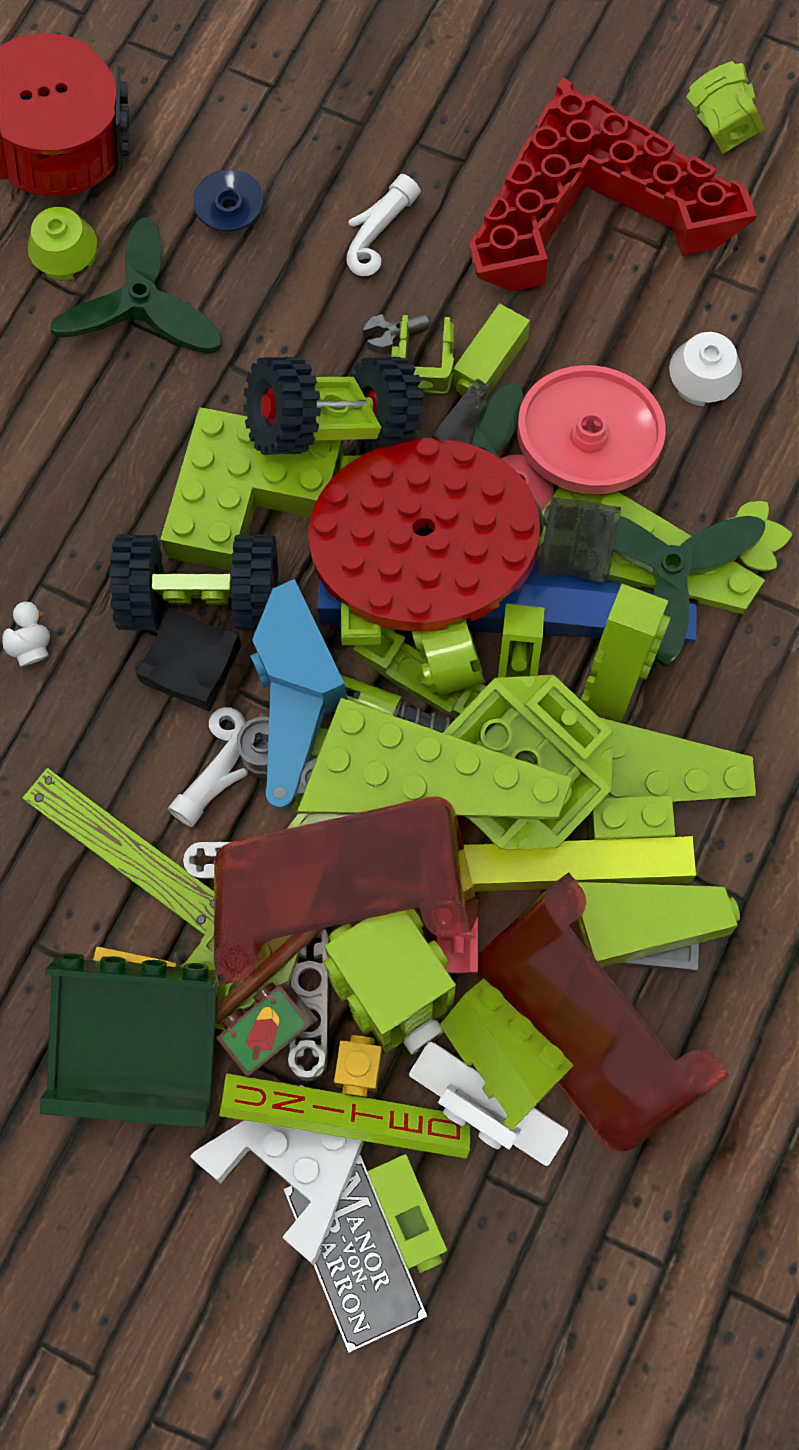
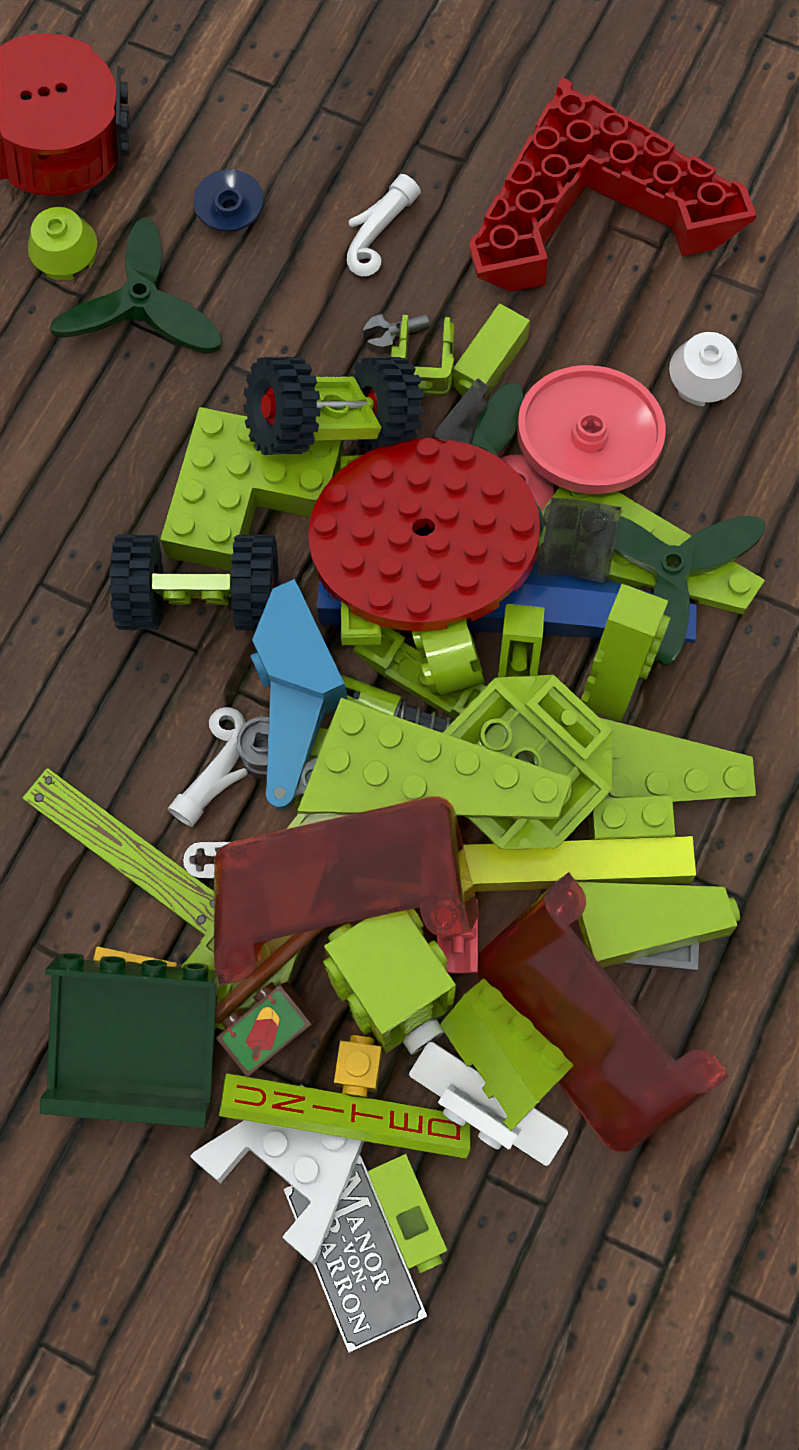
(30, 641): white animal -> none
(189, 659): black brick -> none
(317, 1001): white beam -> none
(726, 105): lime piece -> none
(773, 539): lime plate -> none

